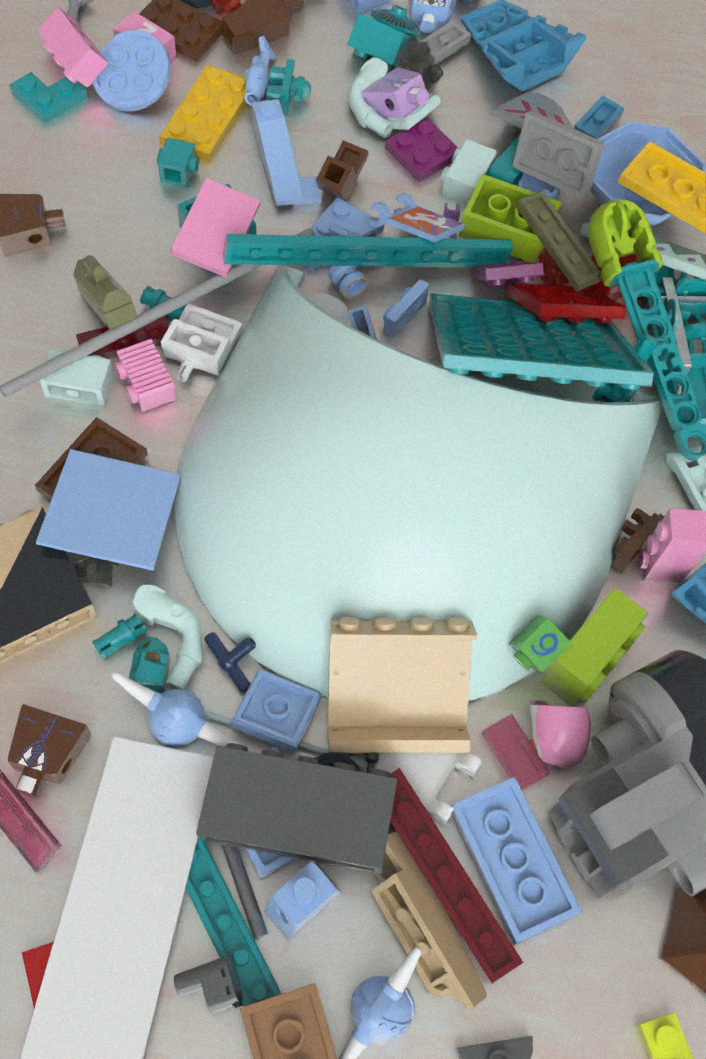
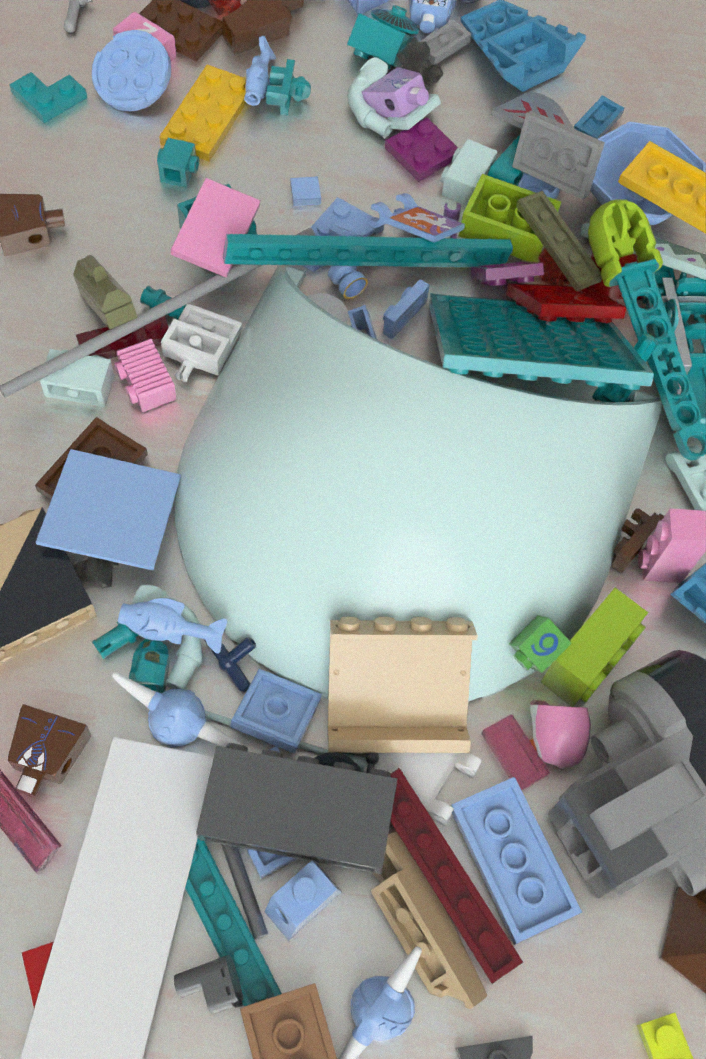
(72, 48): bright pink brick -> none
(162, 621): none -> light blue animal
(276, 152): light blue slope -> none
(341, 173): reddish brown brick -> none

